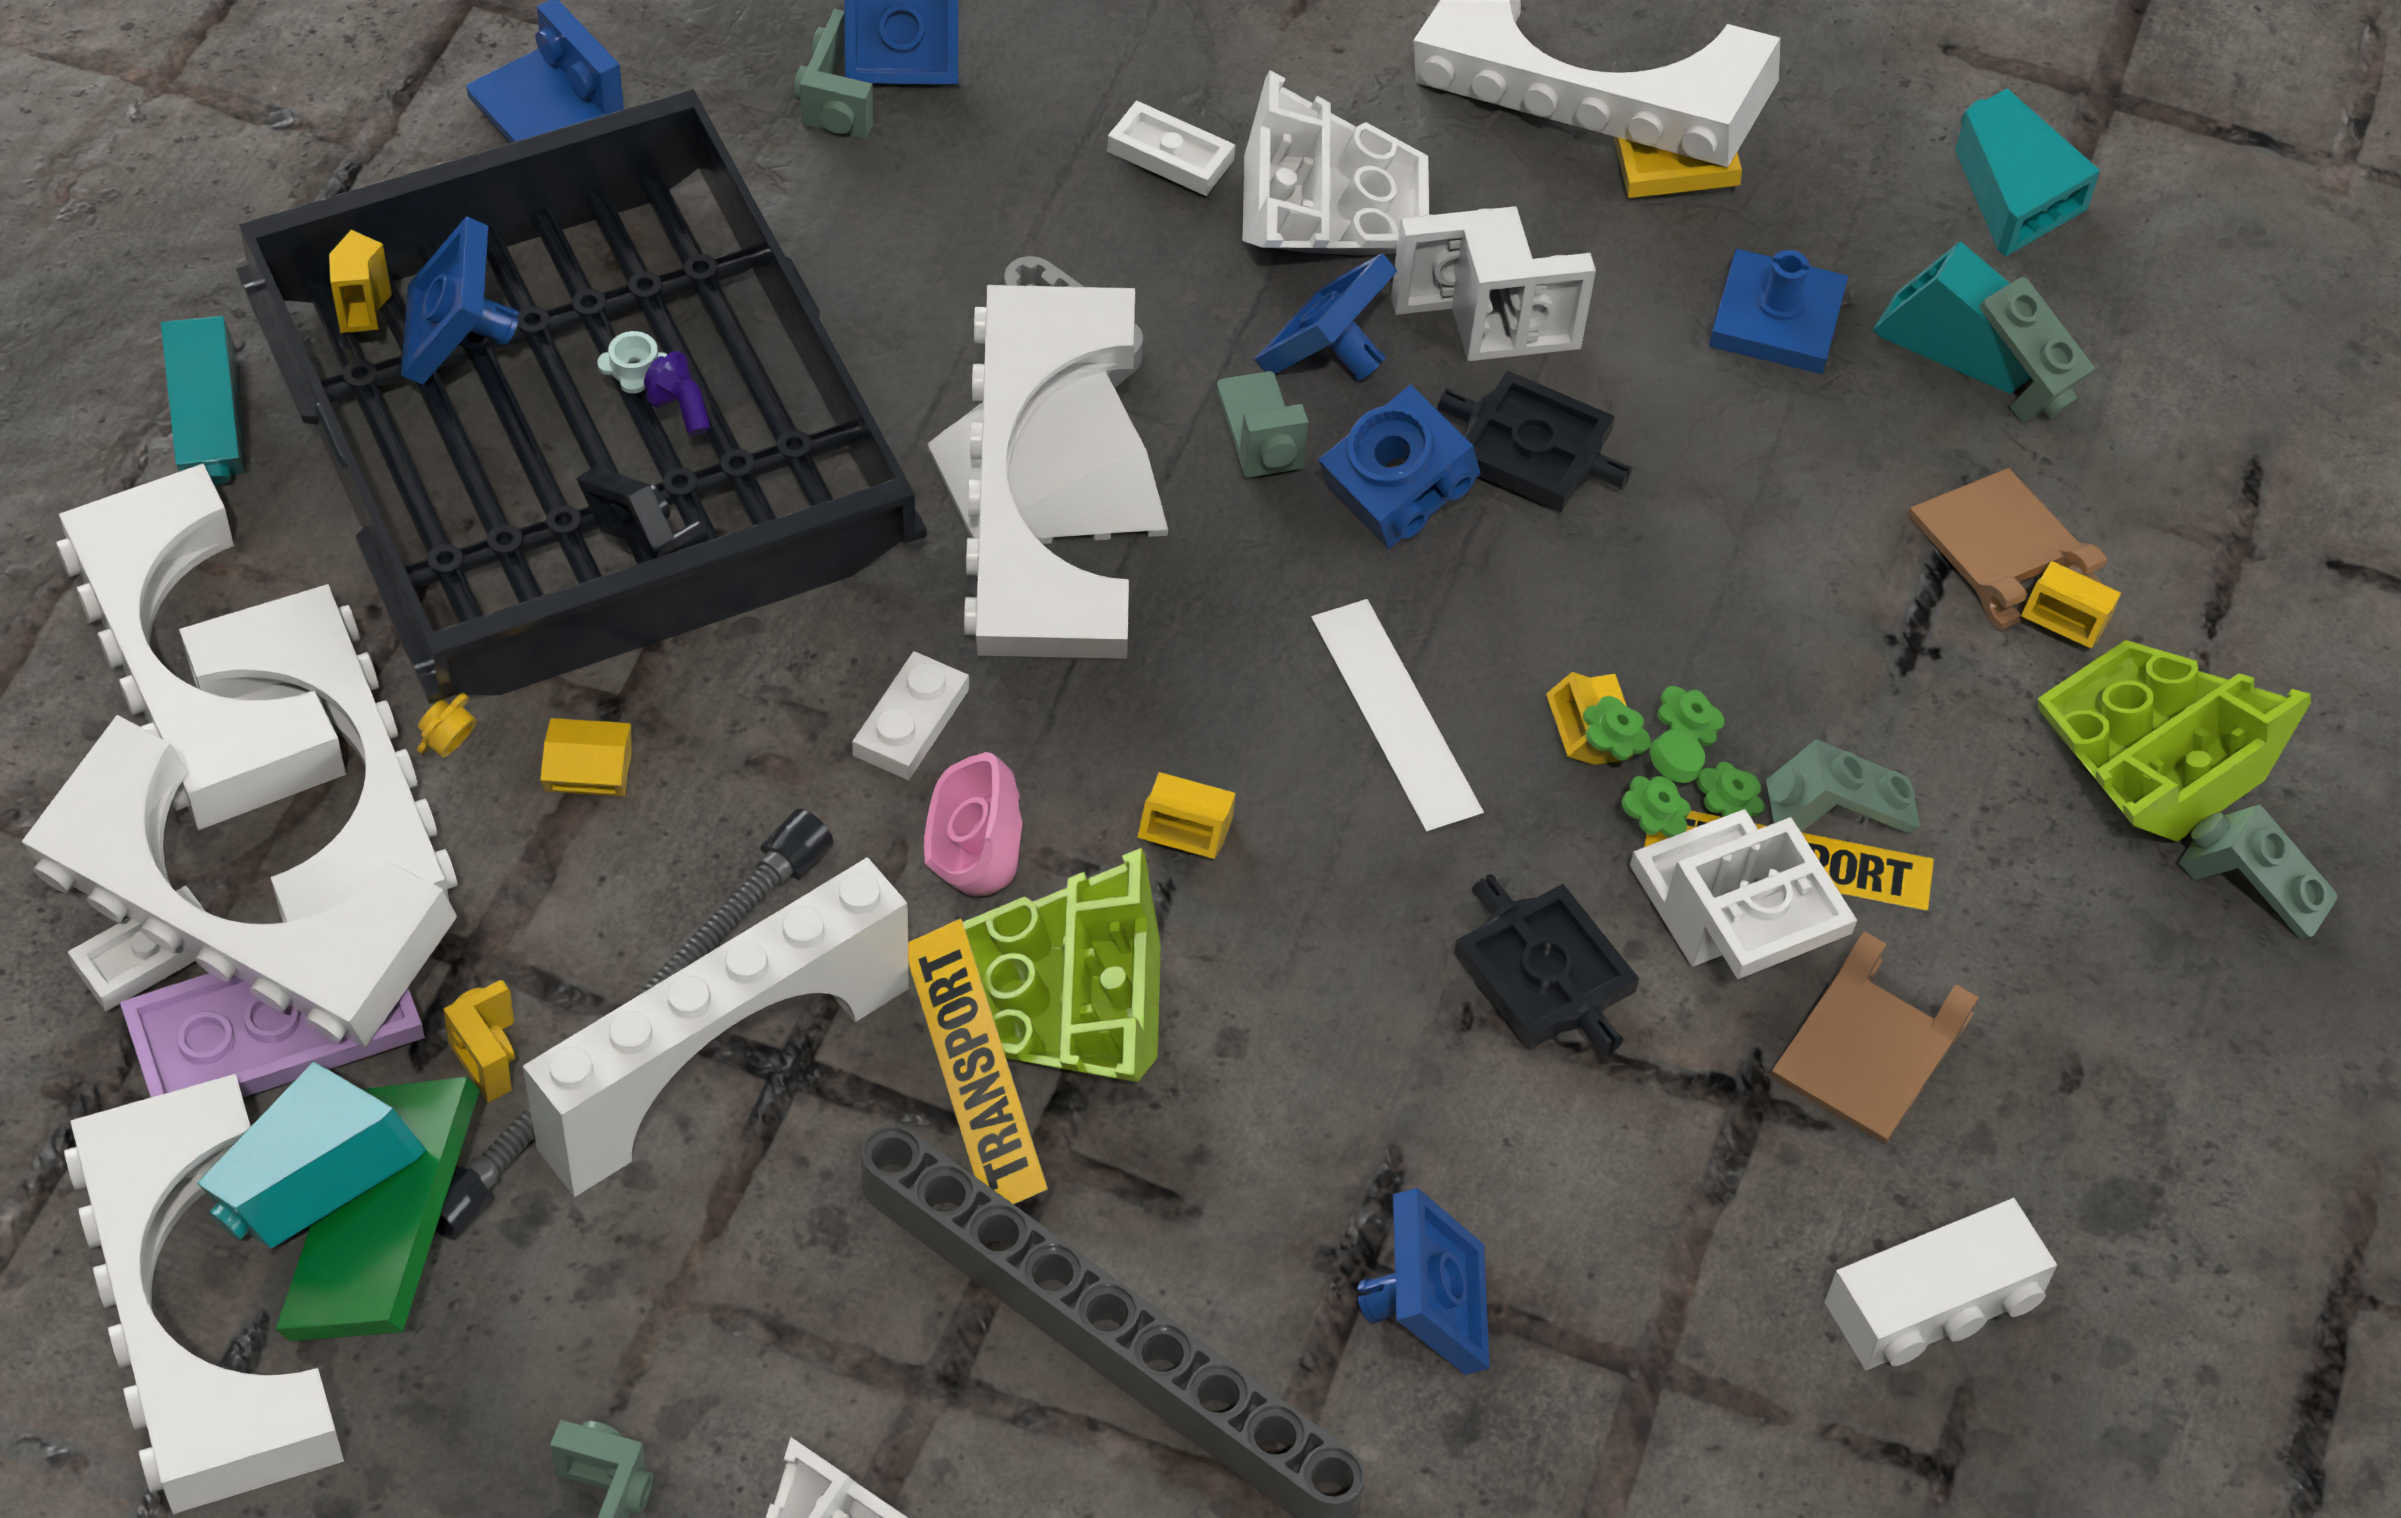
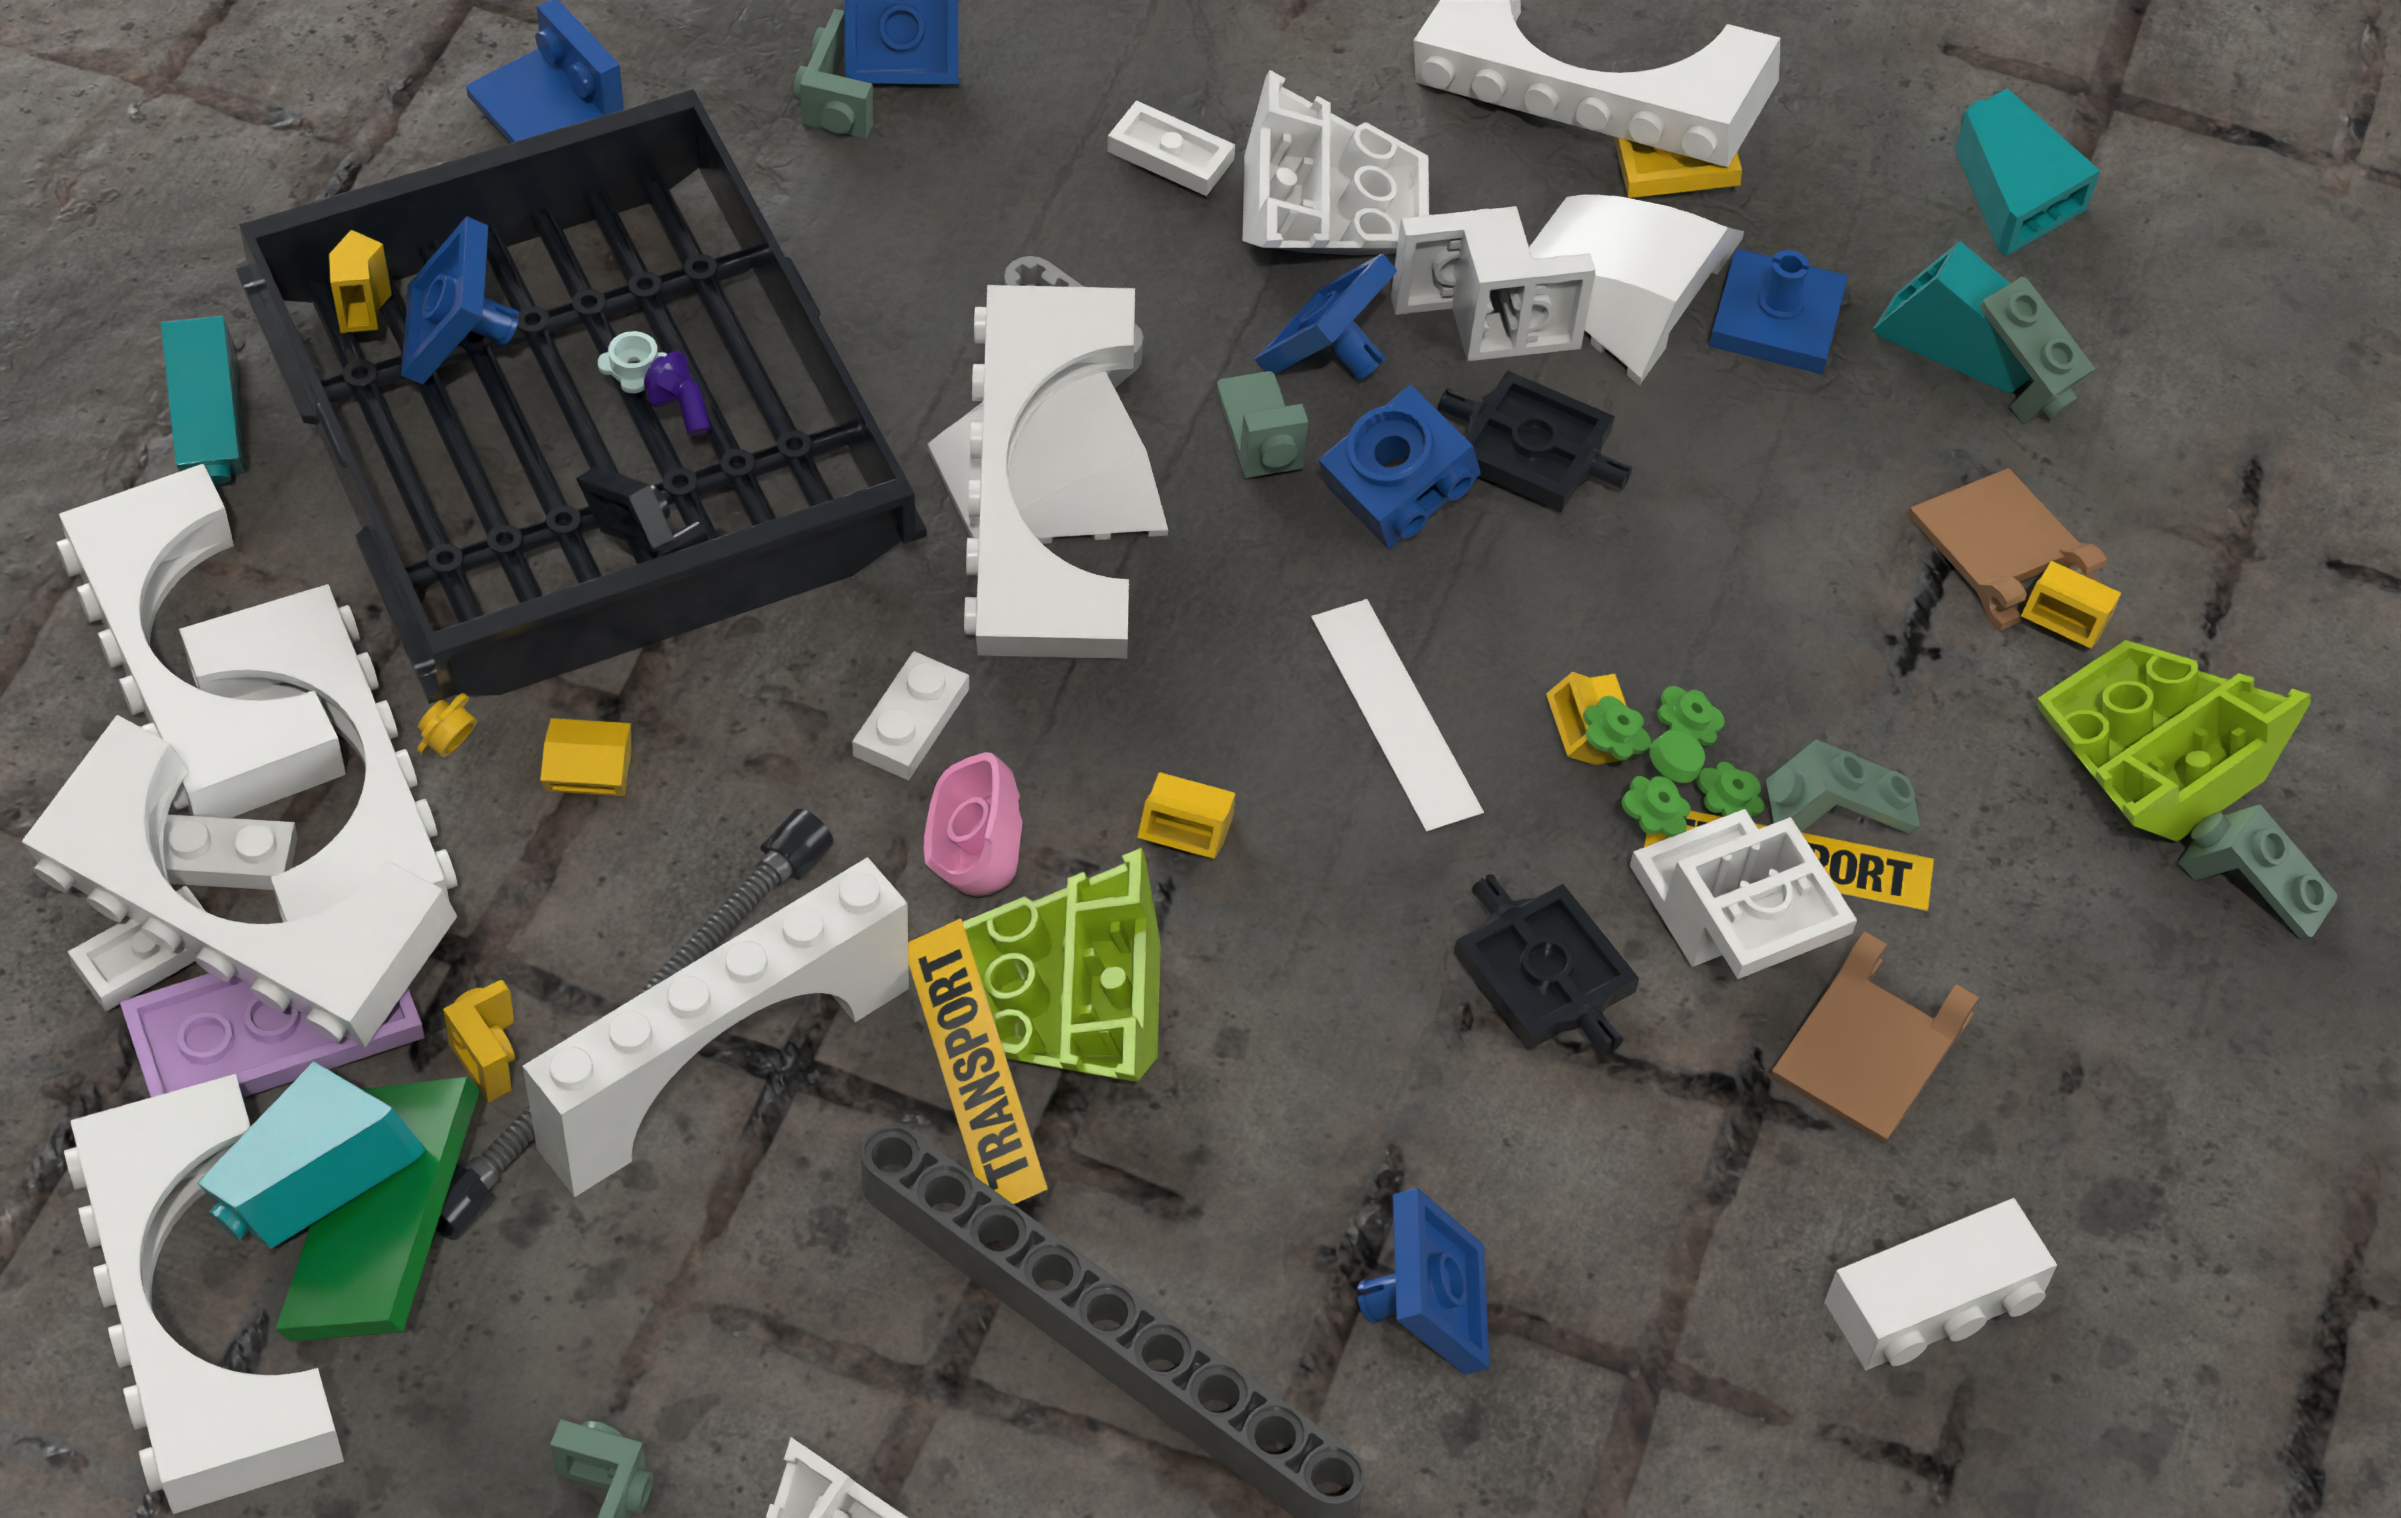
(227, 851): none -> white plate
(1646, 268): none -> white wedge

